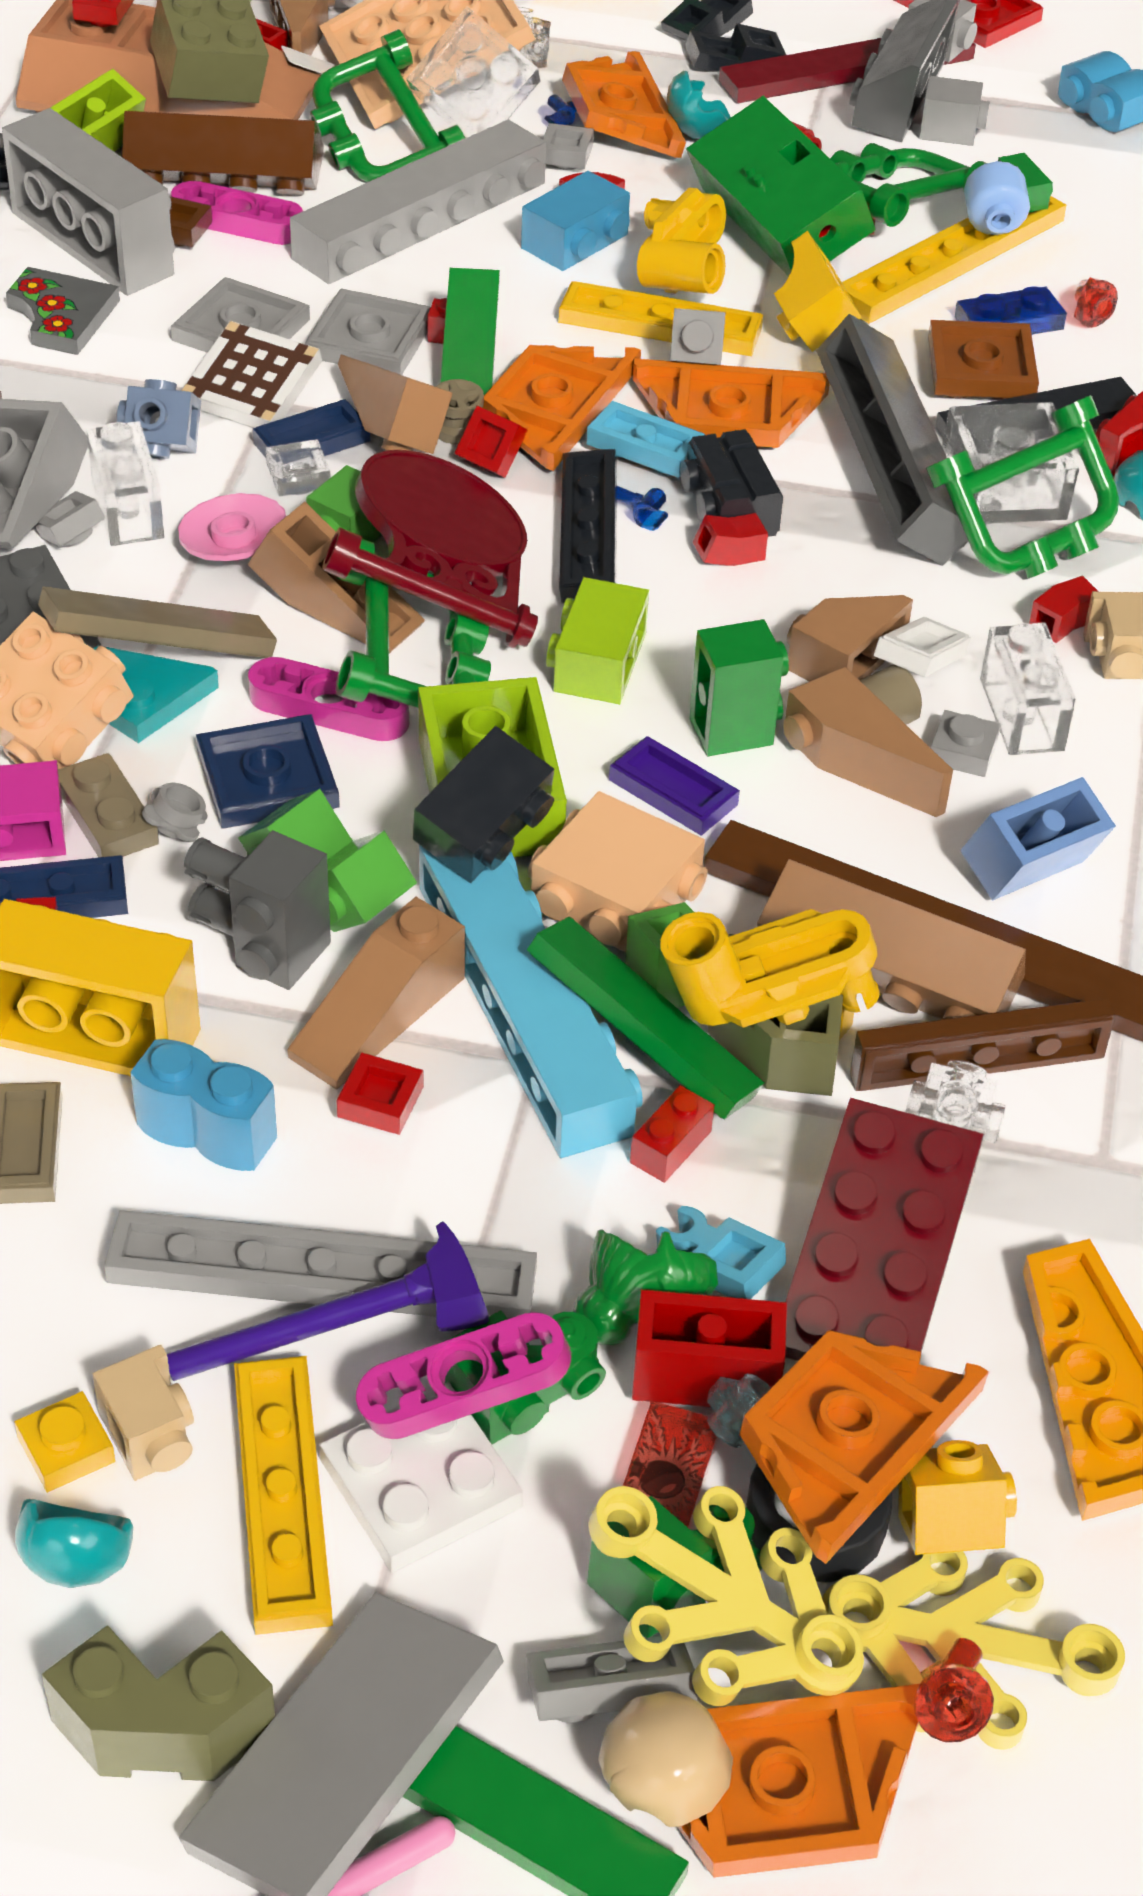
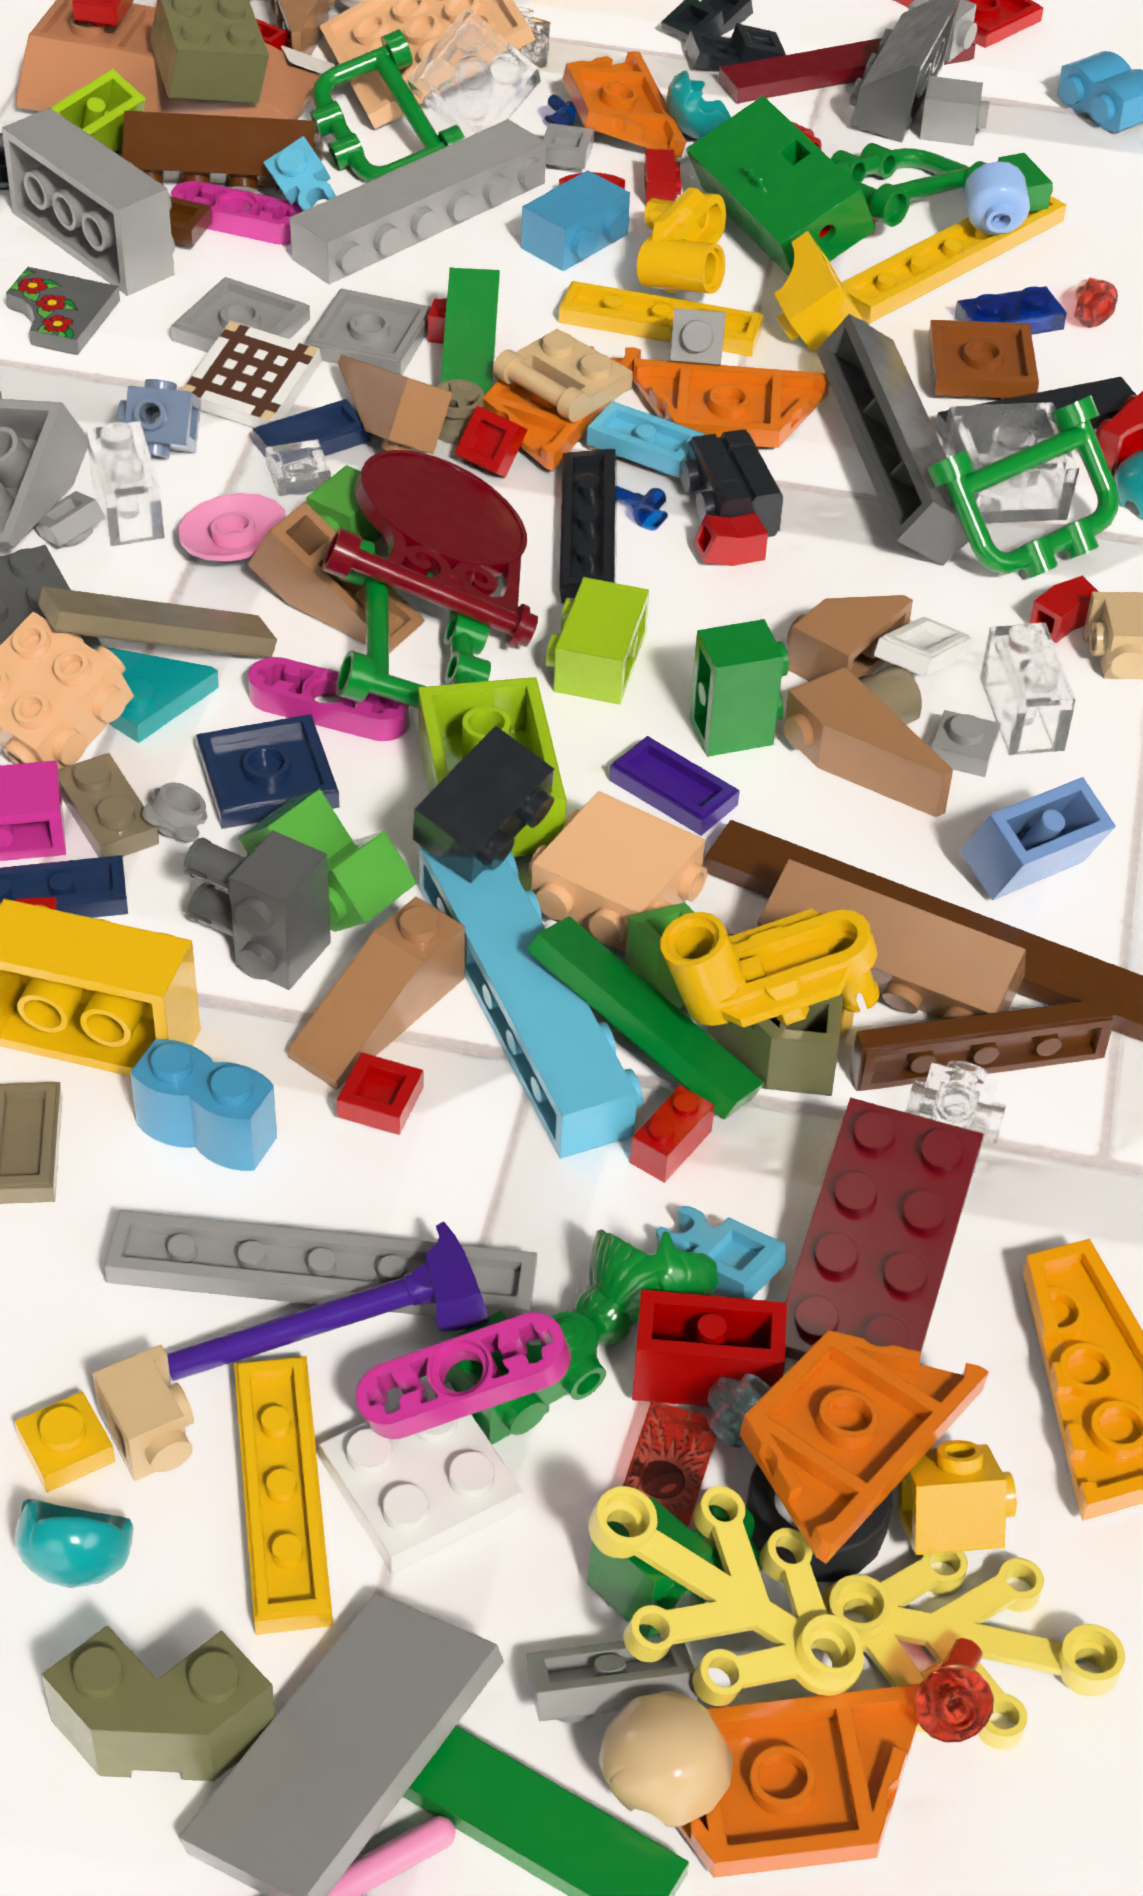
(300, 174): none -> medium azure plate
(565, 374): none -> tan plate
(661, 175): none -> red piece

